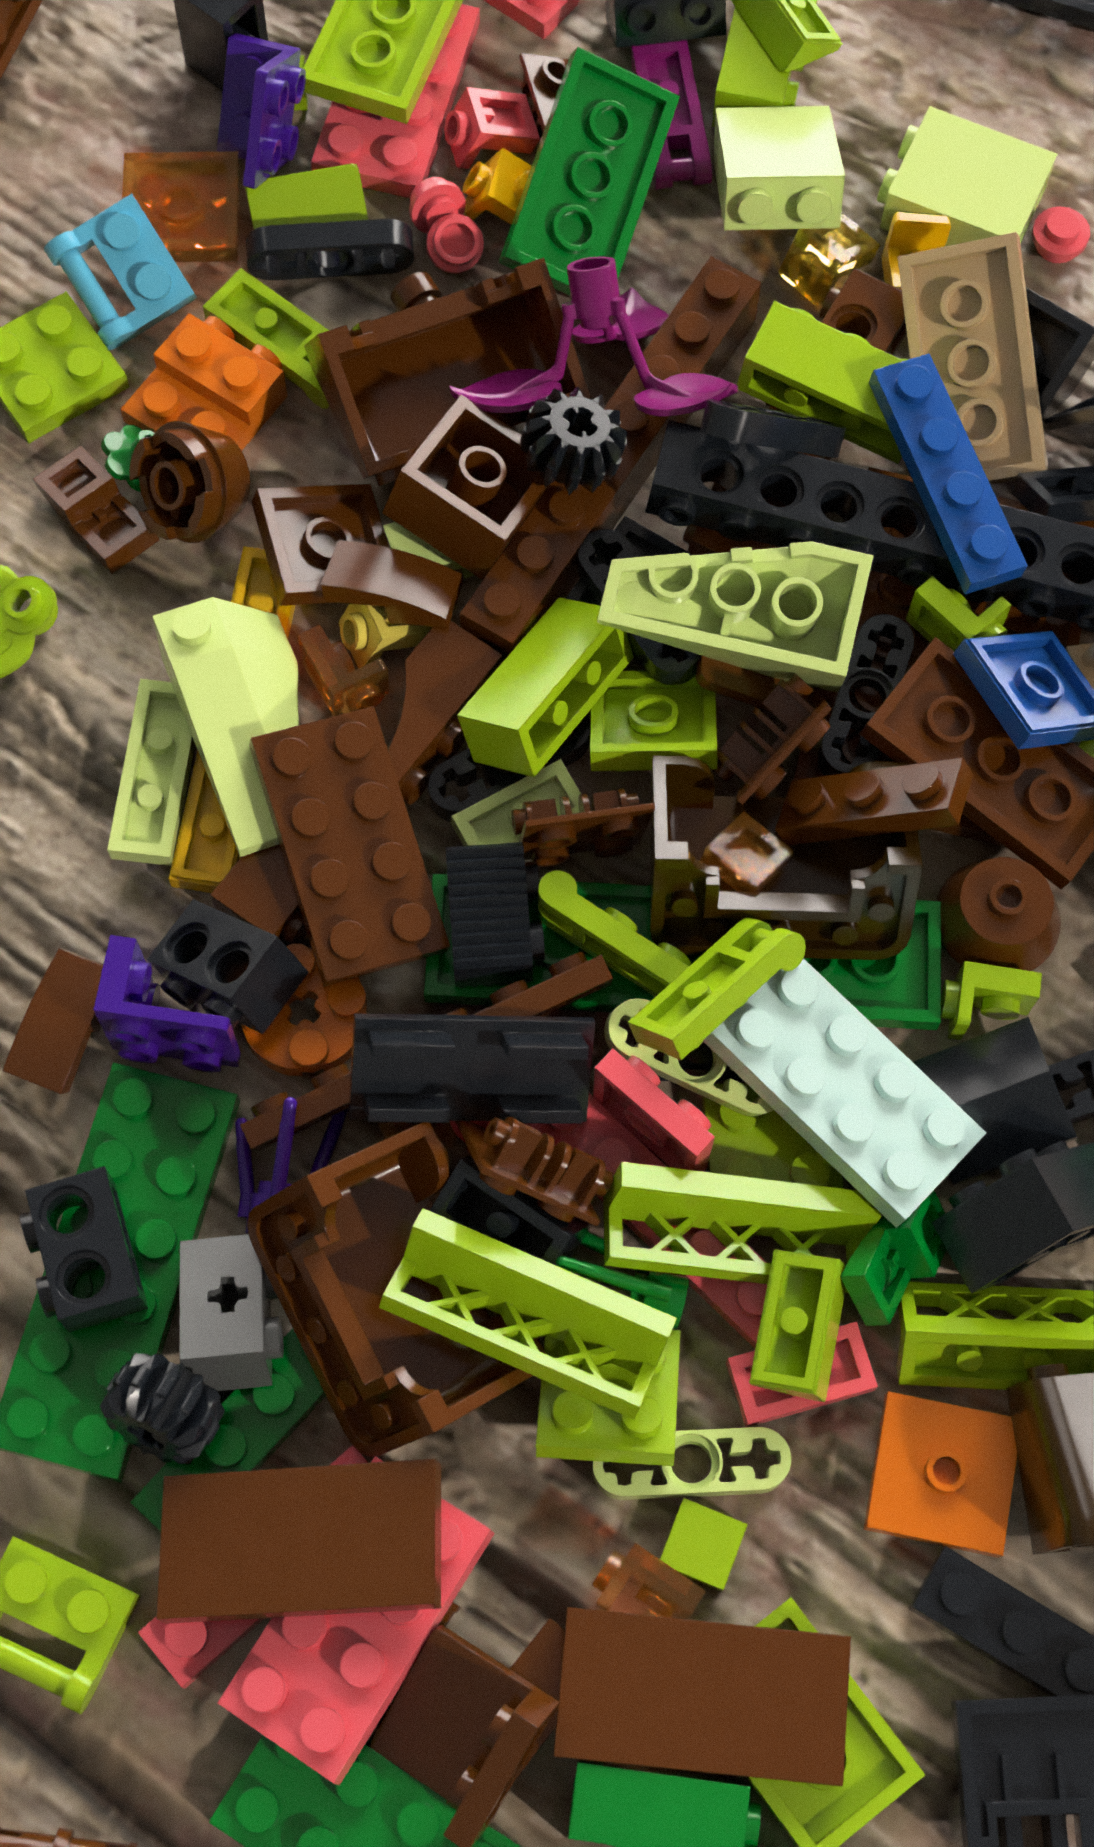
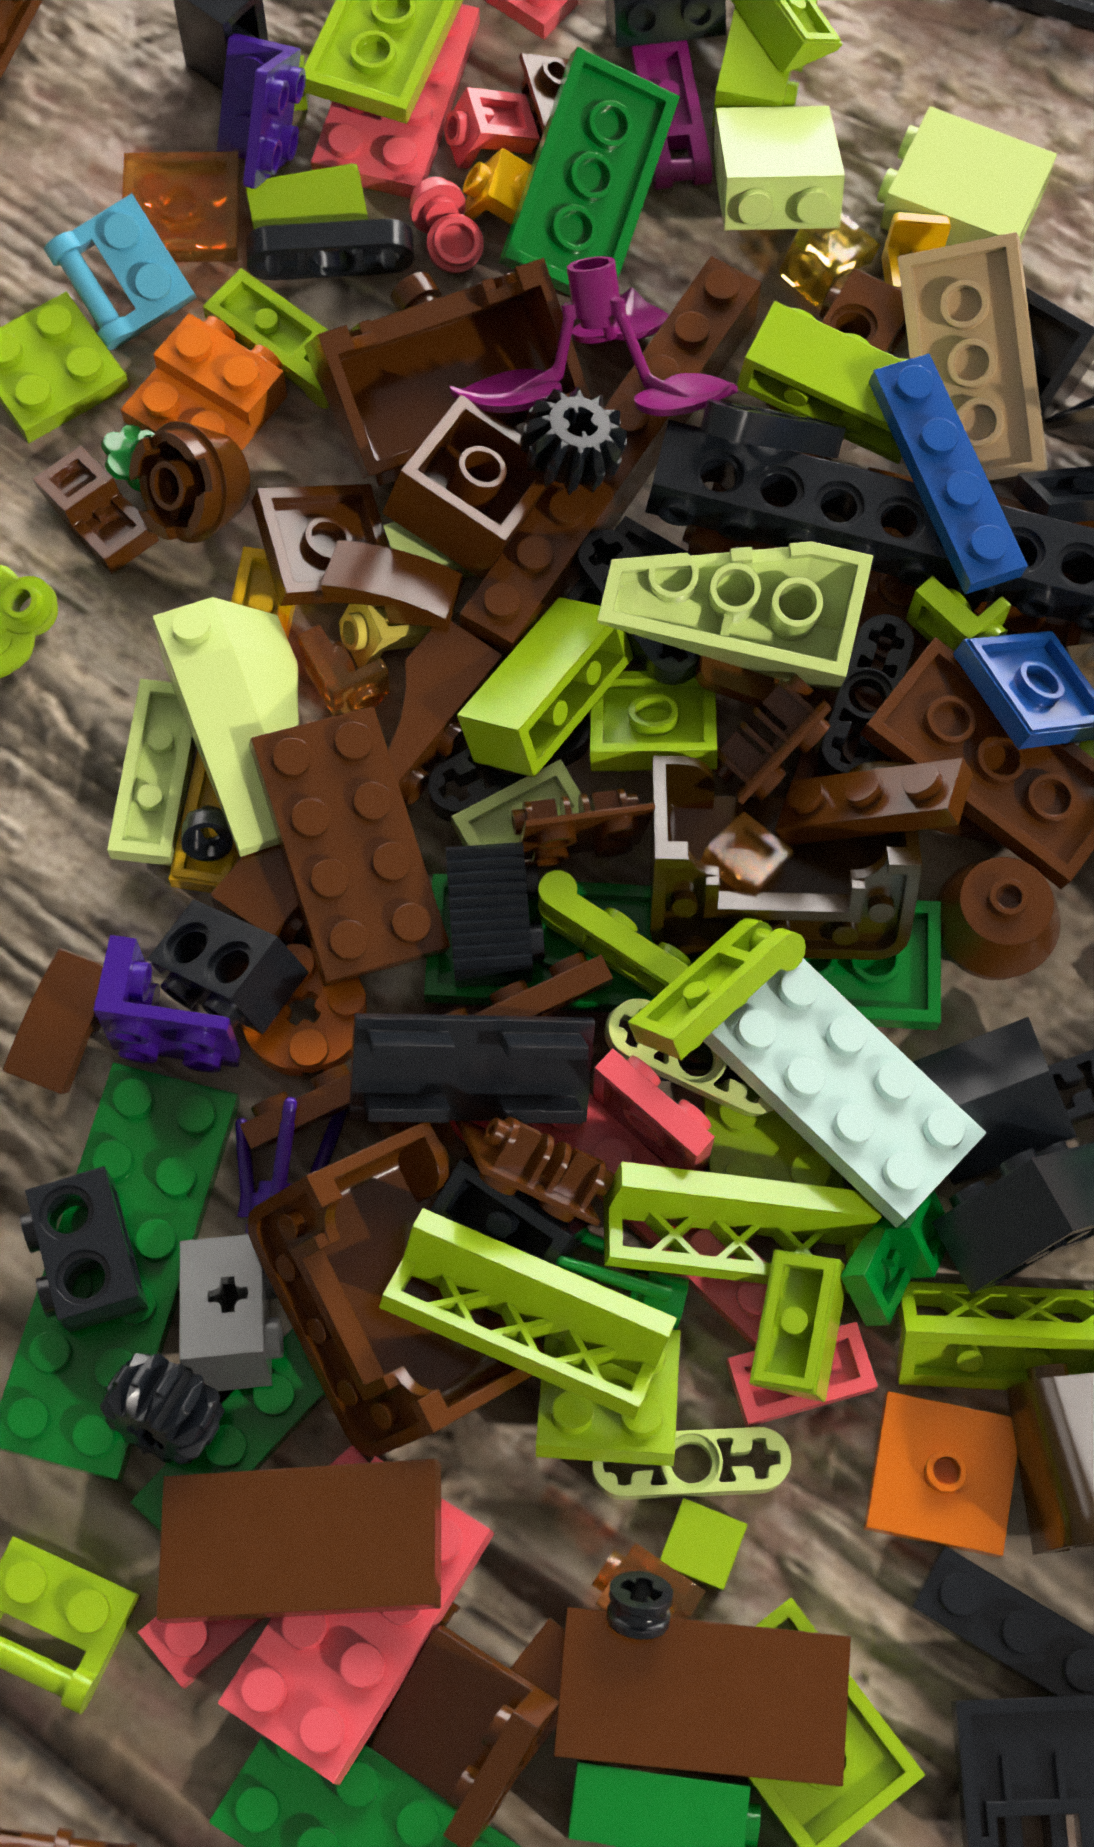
(196, 836): none -> black hinge
(639, 1605): none -> black bush
(997, 990): lime bracket -> none
(1060, 234): coral plate -> none

